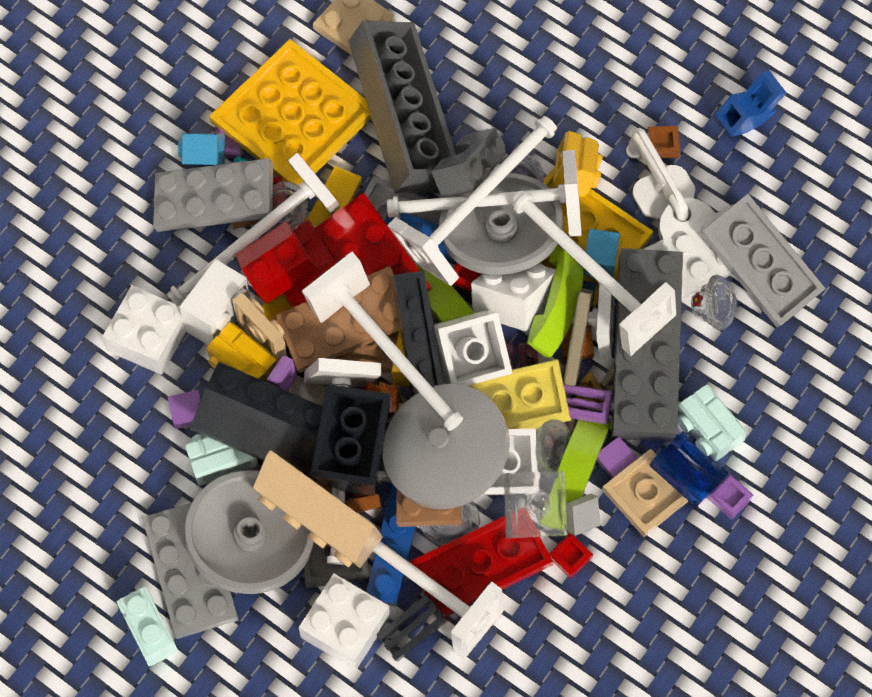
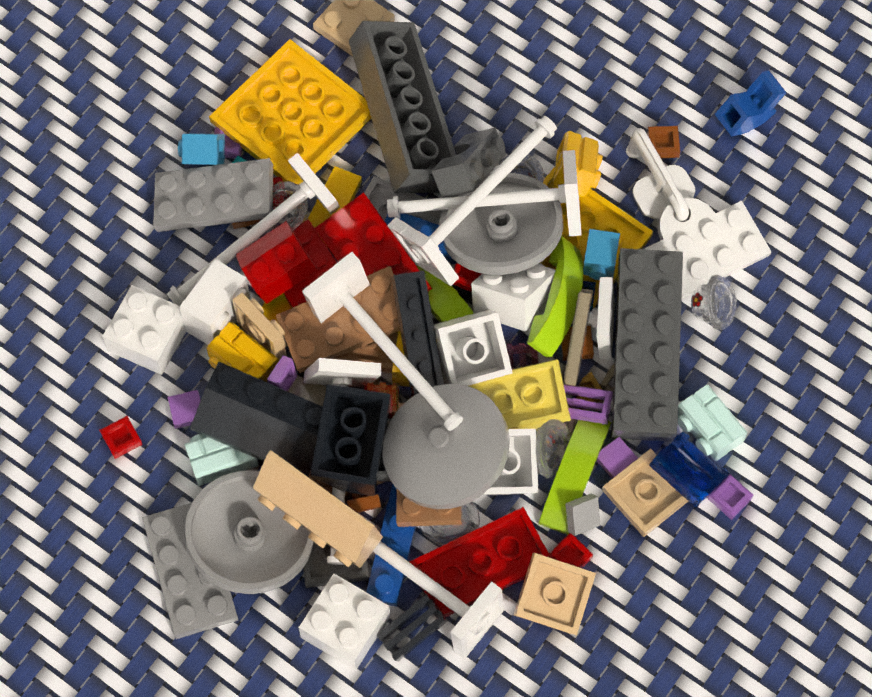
(121, 437): none -> red tile
(147, 626): light aqua brick -> none
(535, 504): clear tile -> none
(554, 594): none -> tan plate
(645, 318): white tile -> none
(762, 260): light grey plate -> none

